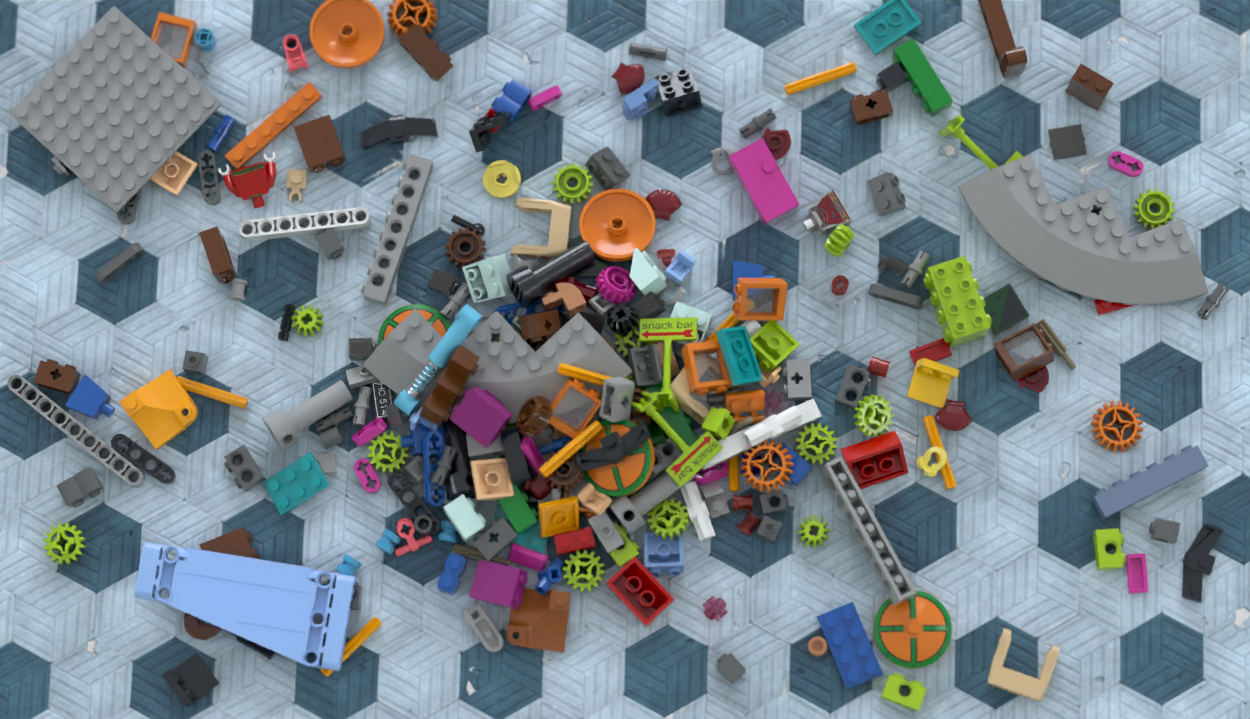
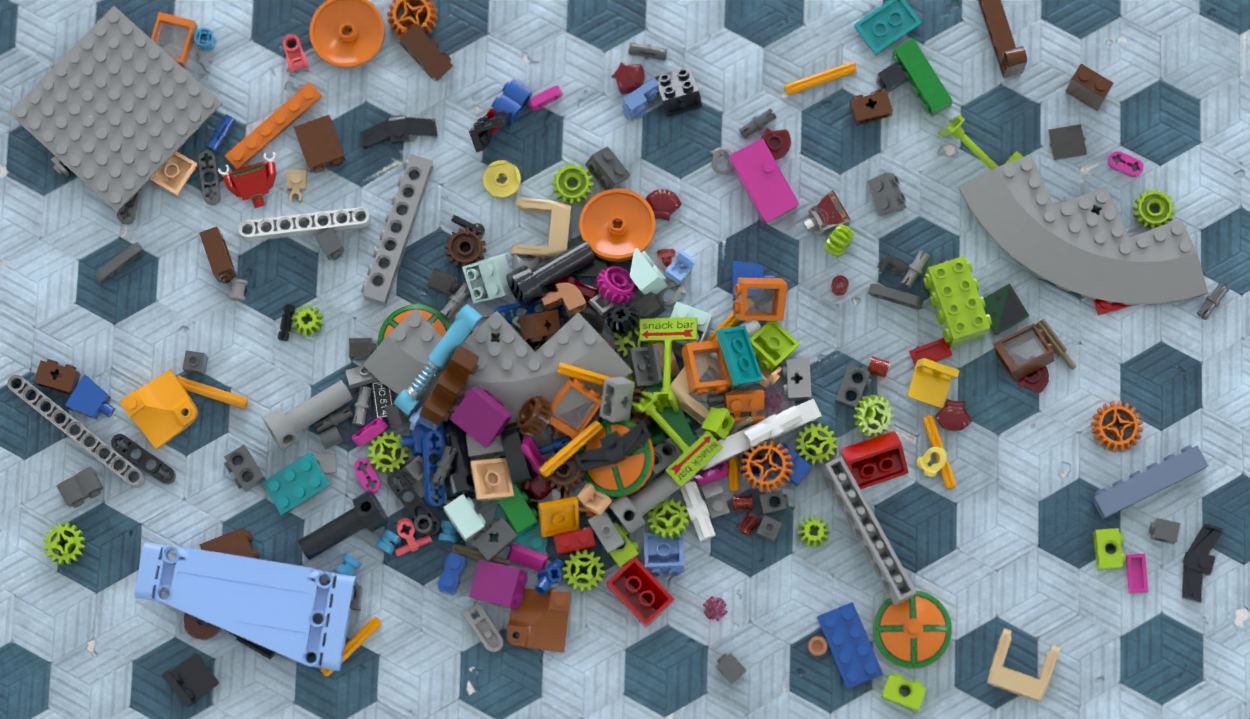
(366, 513): none -> black piece

